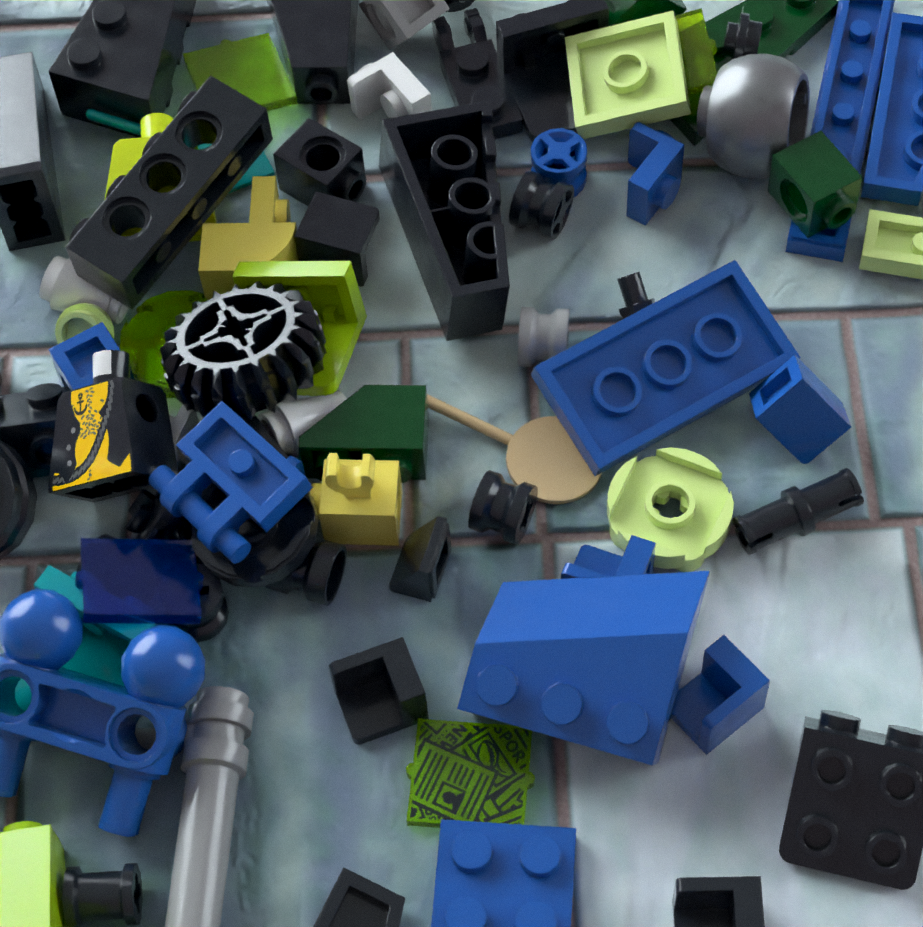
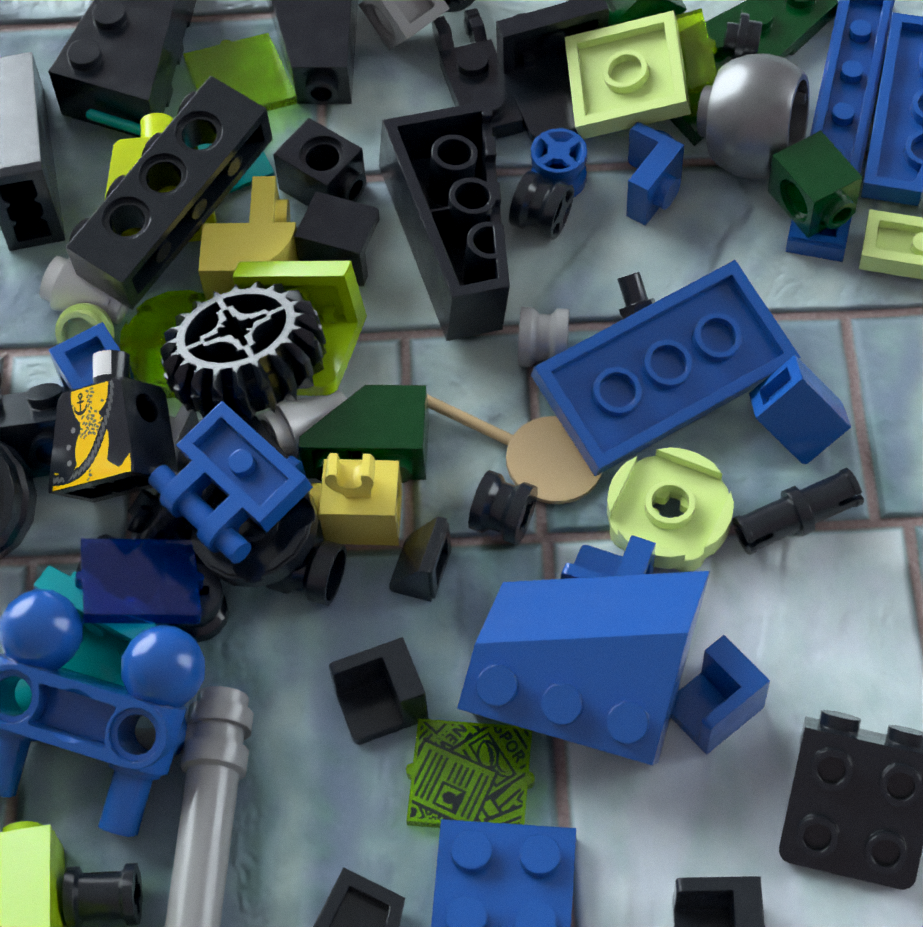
(389, 86): white bracket -> none

